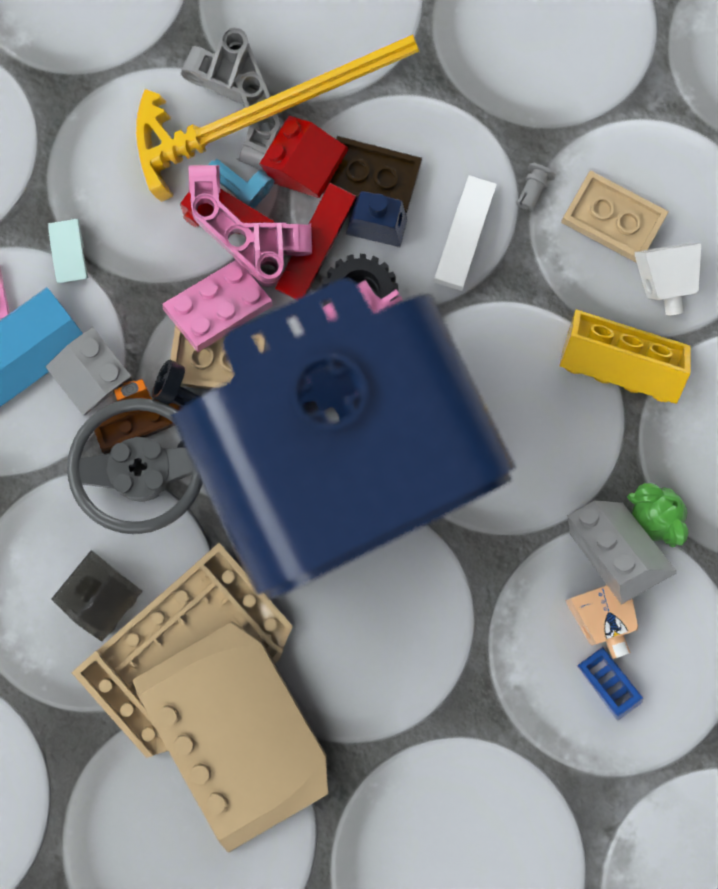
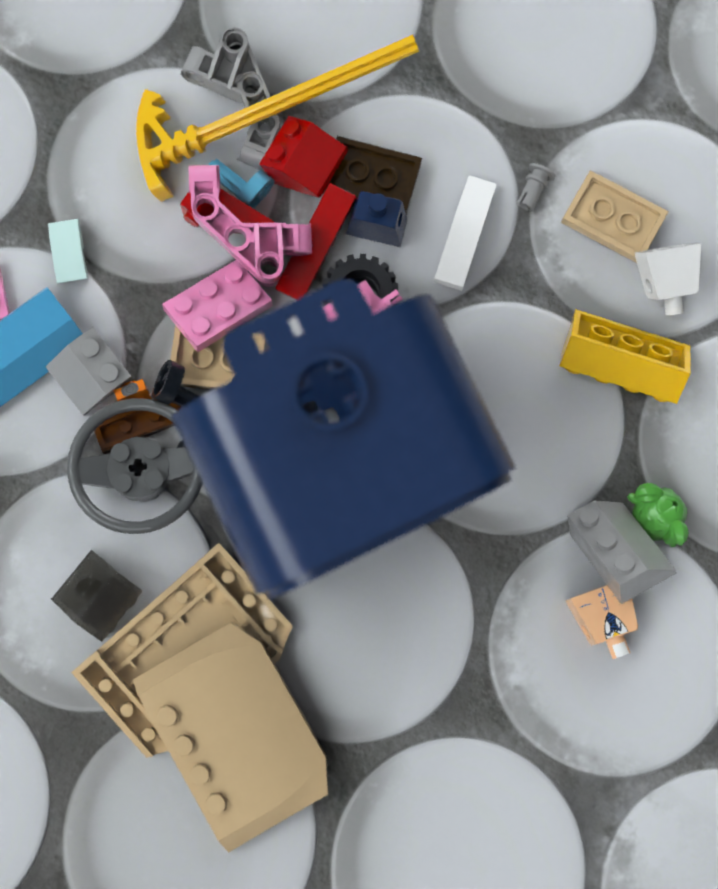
(626, 707): blue slope -> none

